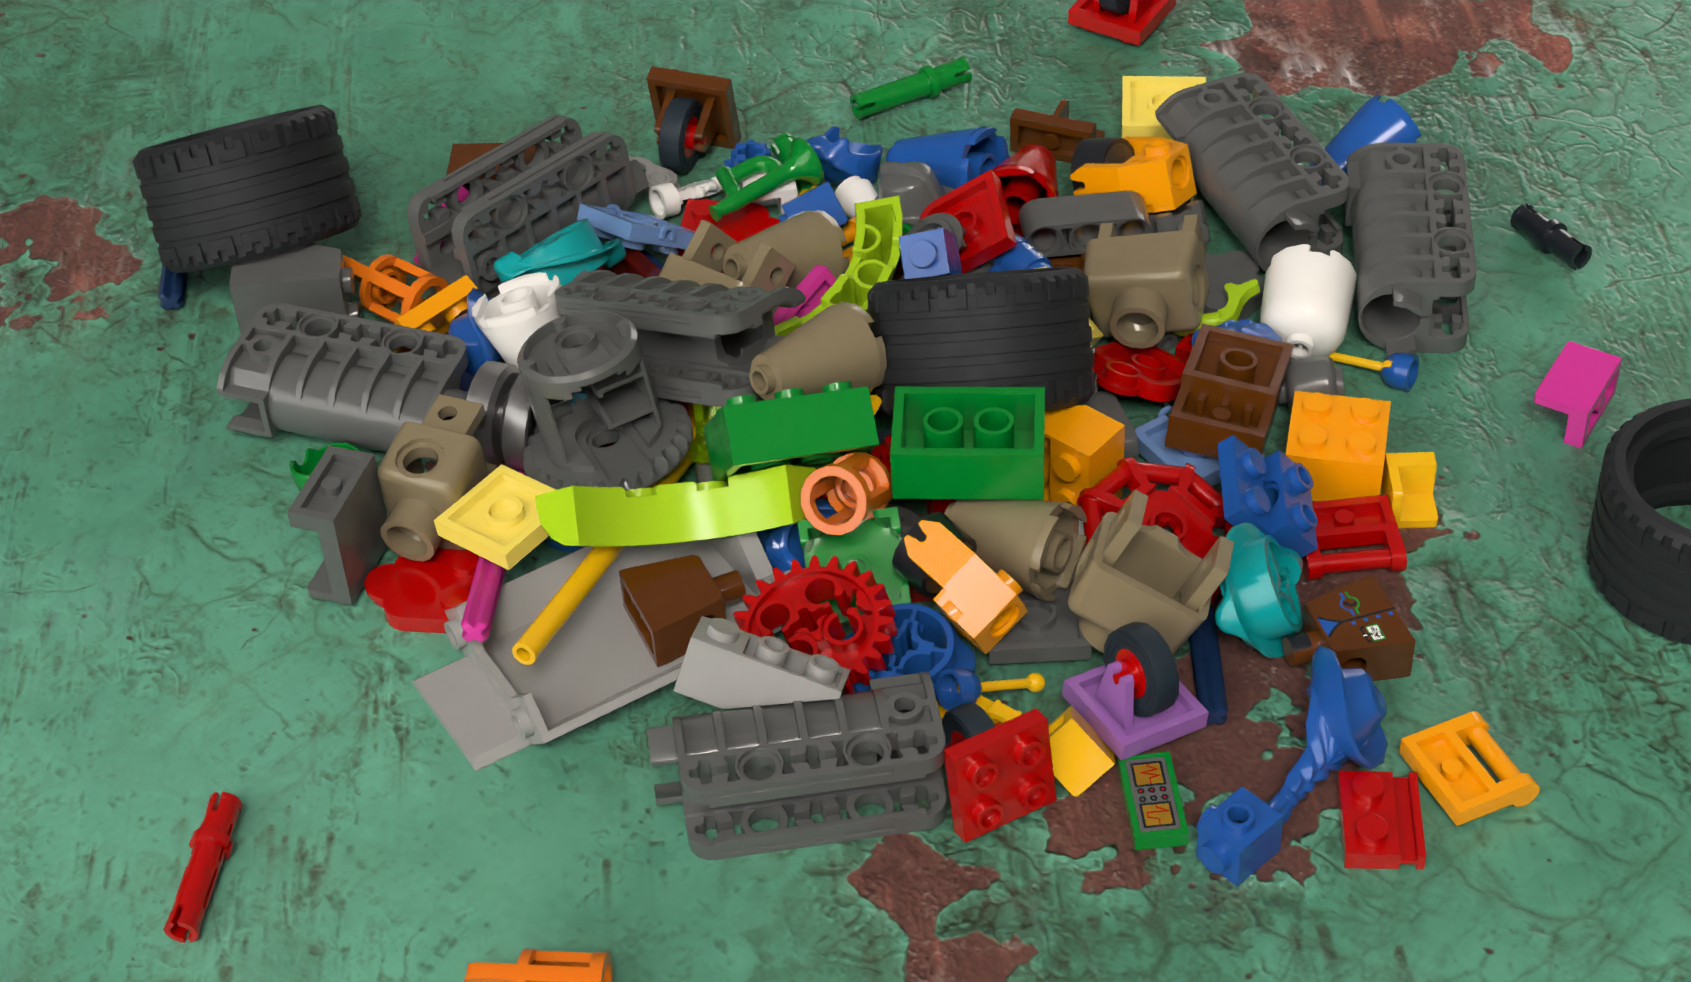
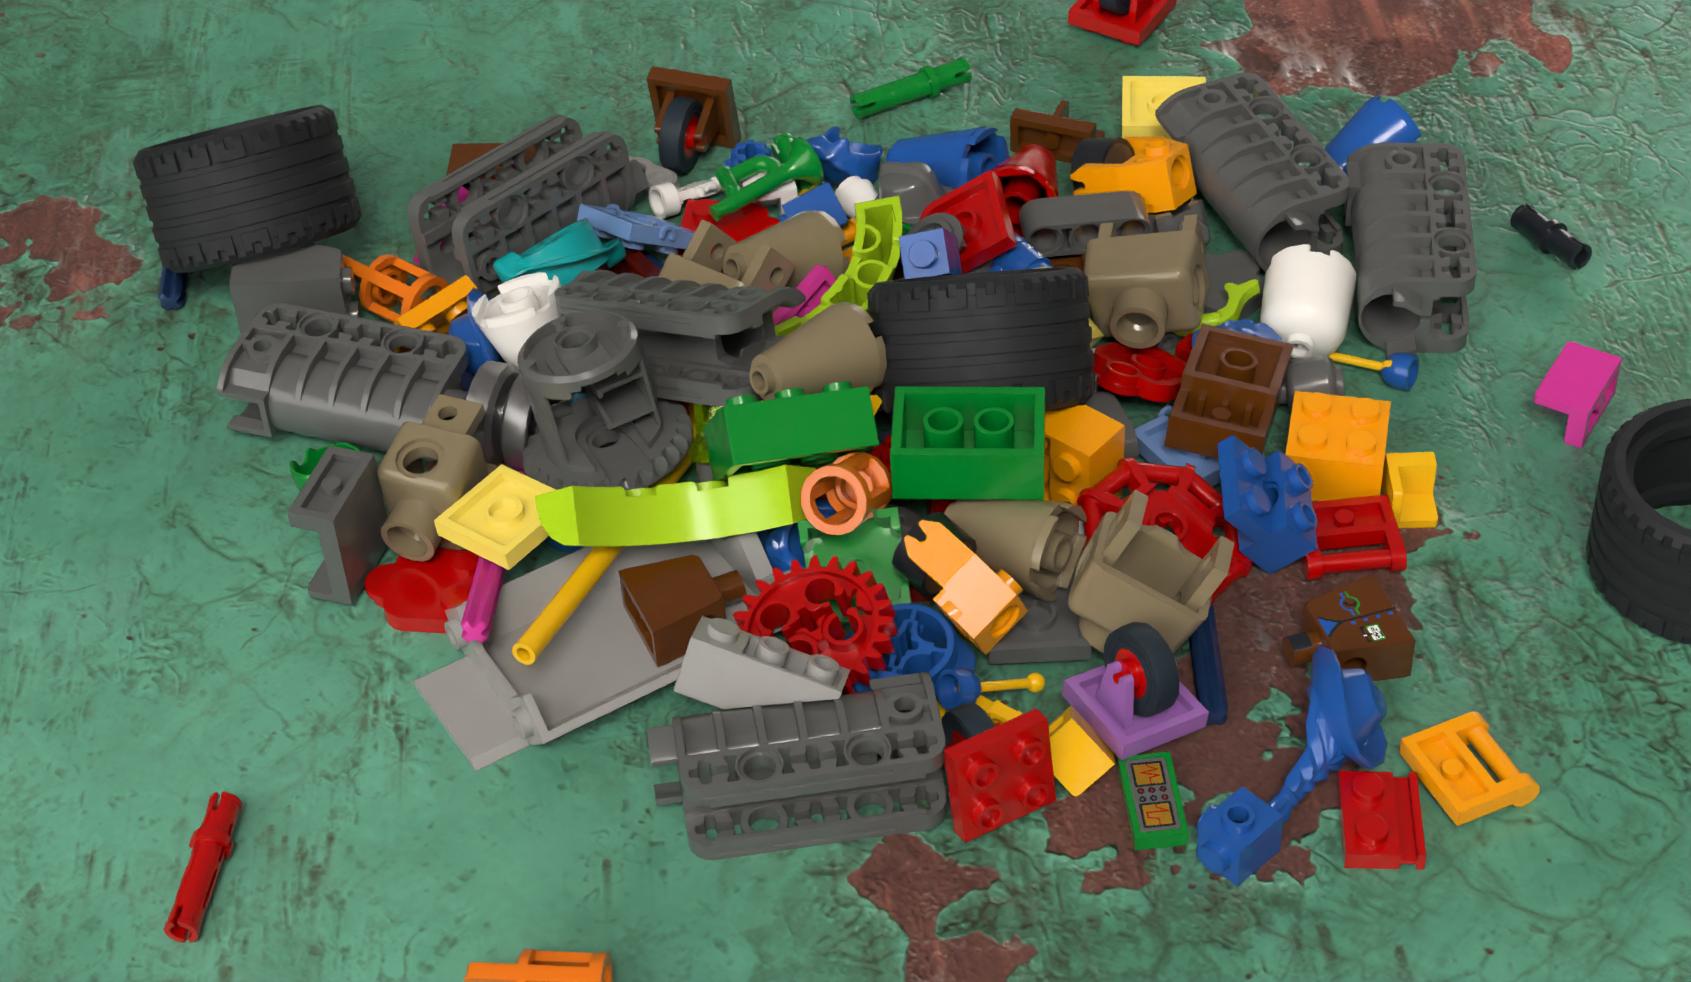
(1260, 591): teal piece -> none

